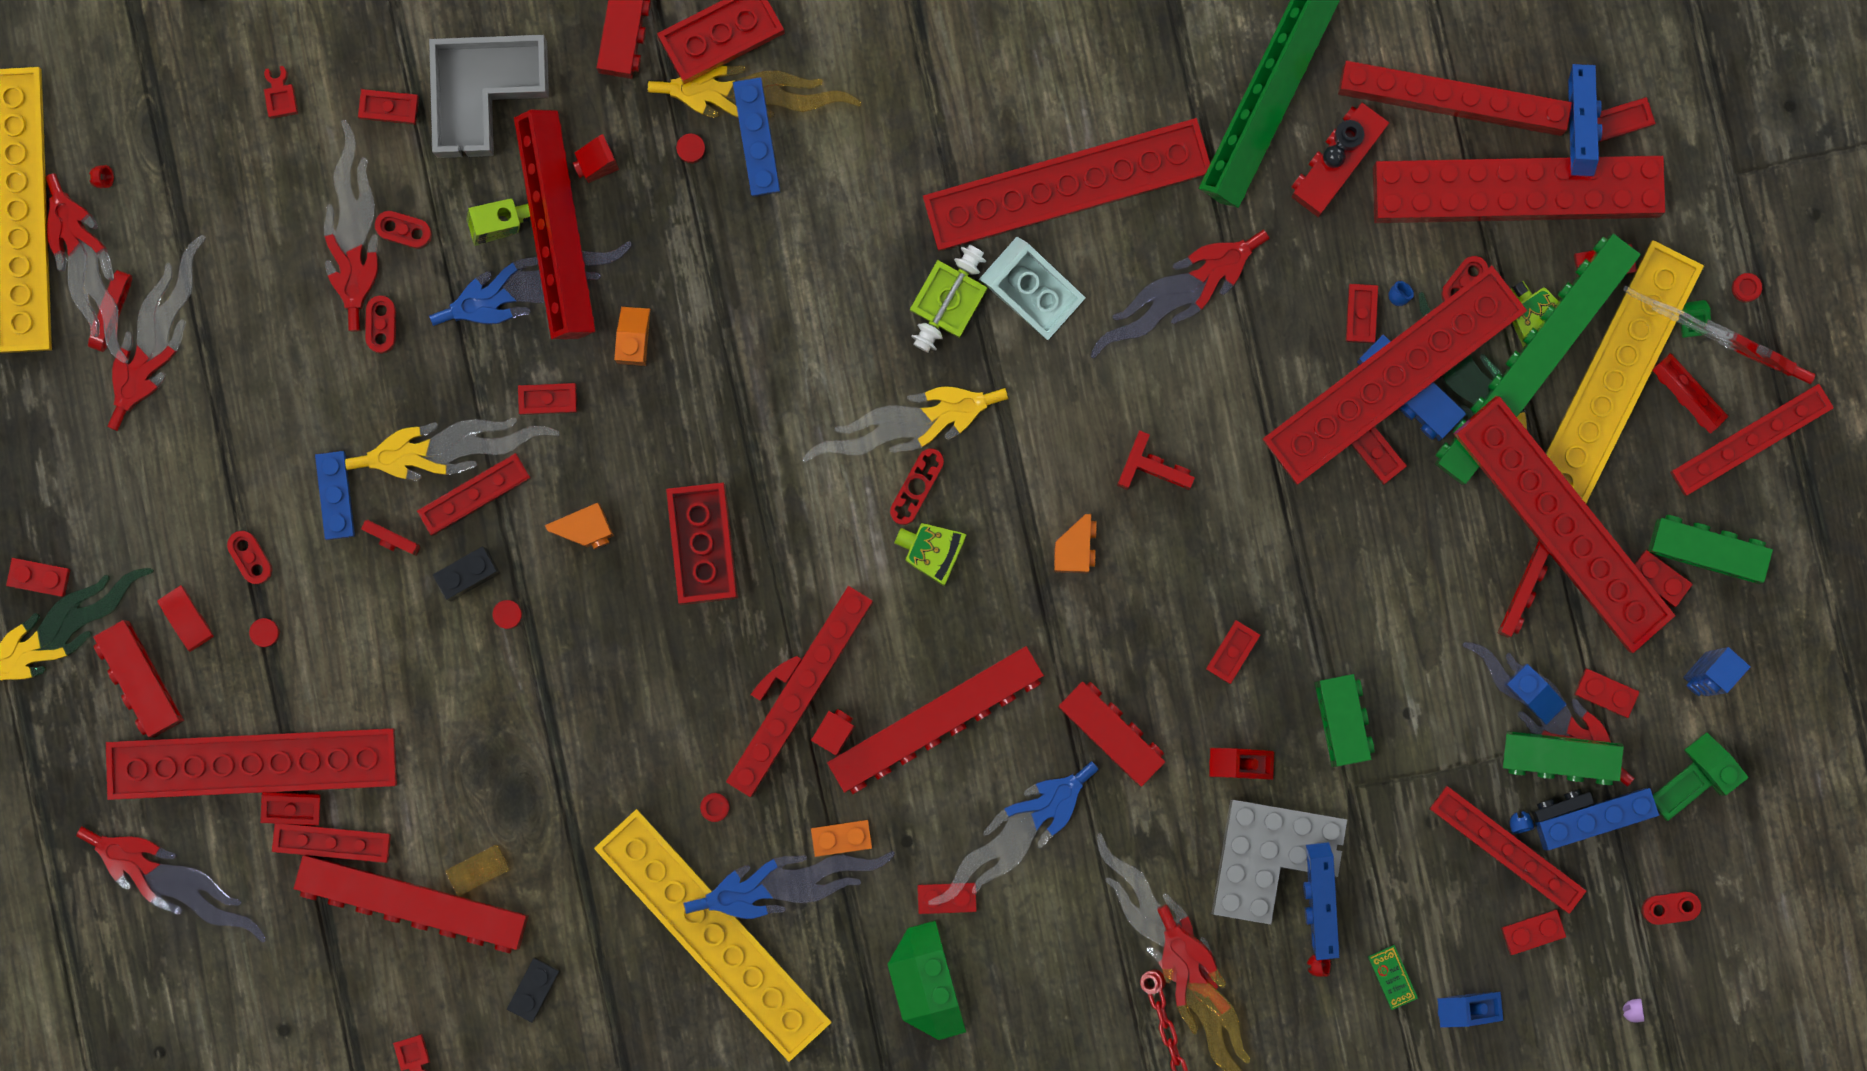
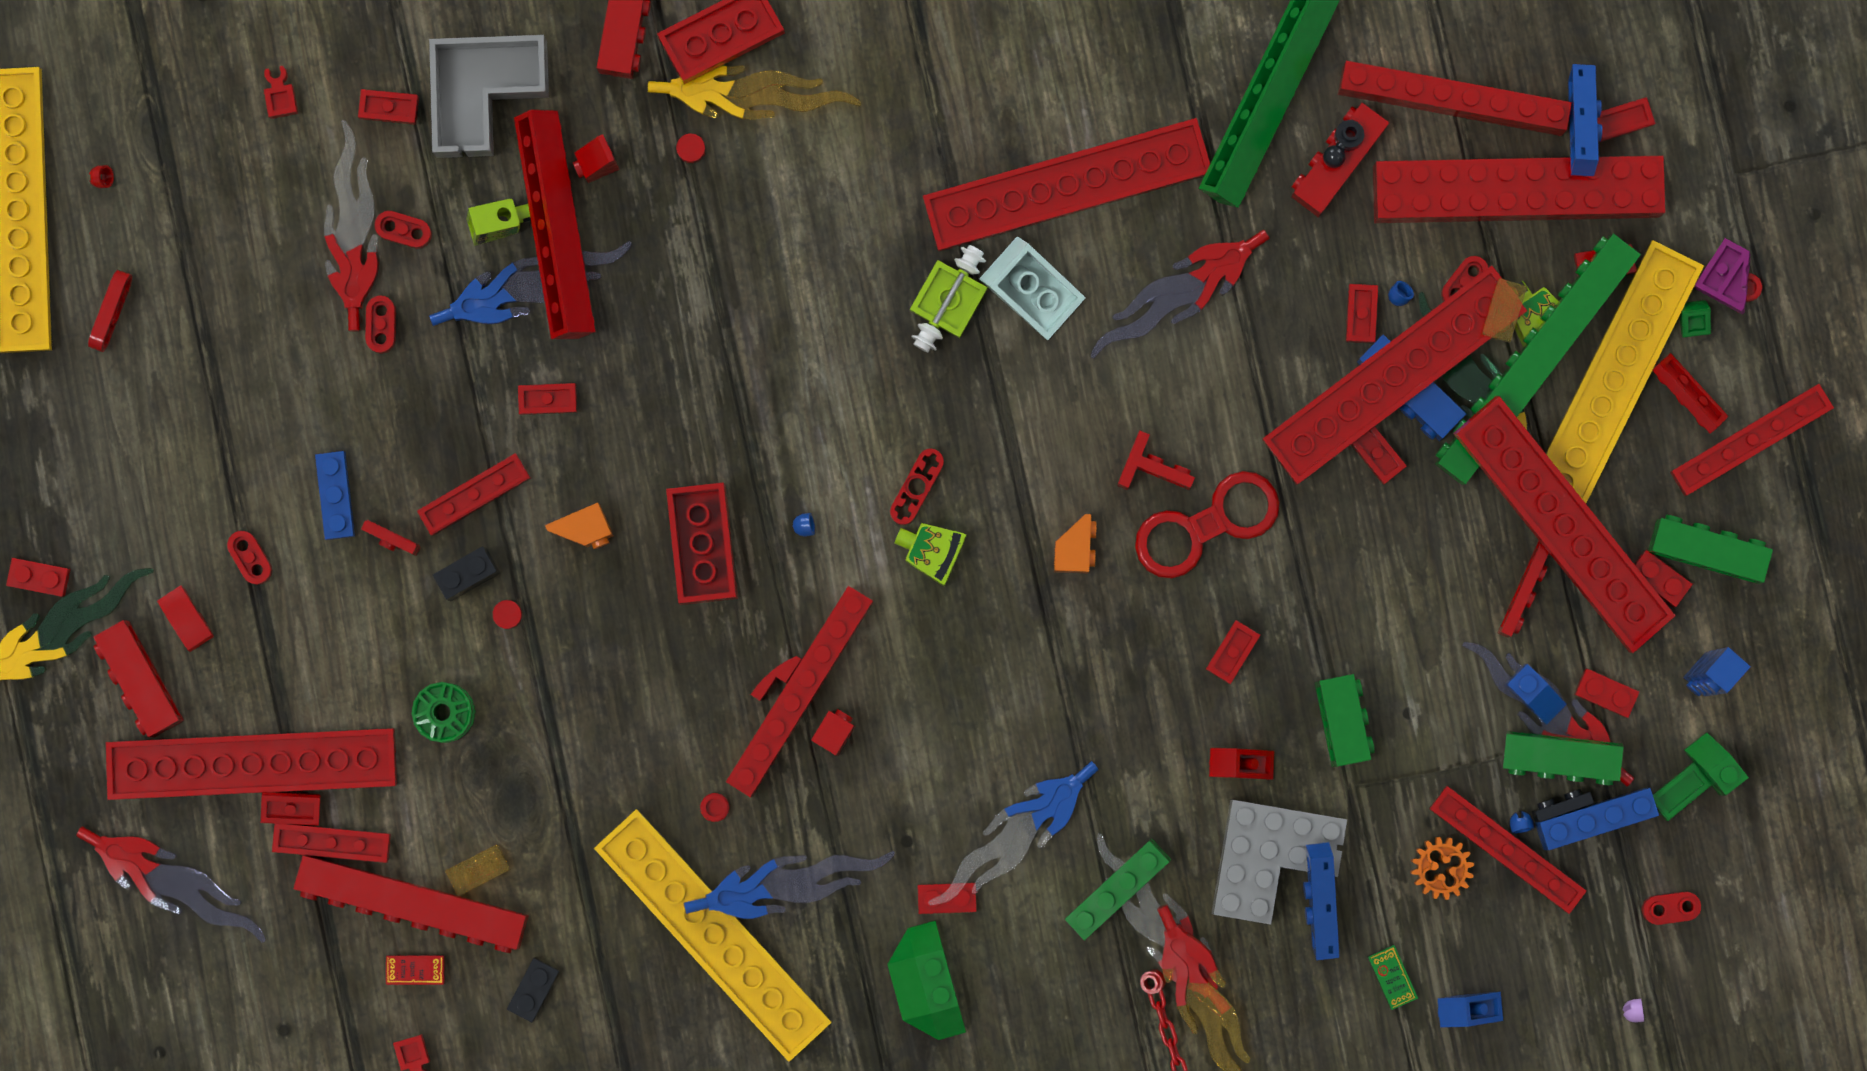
(83, 250): clear piece -> none
(152, 348): clear piece -> none
(264, 632): red tile -> none
(415, 969): none -> red tile
(437, 452): piece -> none
(461, 712): none -> green wheel
(632, 336): orange slope -> none
(756, 137): blue brick -> none
(804, 525): none -> blue hinge
(841, 838): orange plate -> none
(911, 422): piece -> none
(935, 719): red brick -> none
(1111, 733): red brick -> none
(1118, 889): none -> green brick
(1207, 524): none -> red bar
(1319, 968): red hinge -> none
(1438, 884): none -> orange gear
(1504, 310): none -> clear yellow plate
(1533, 932): red plate -> none
(1727, 276): none -> magenta wing
(1729, 339): piece -> none

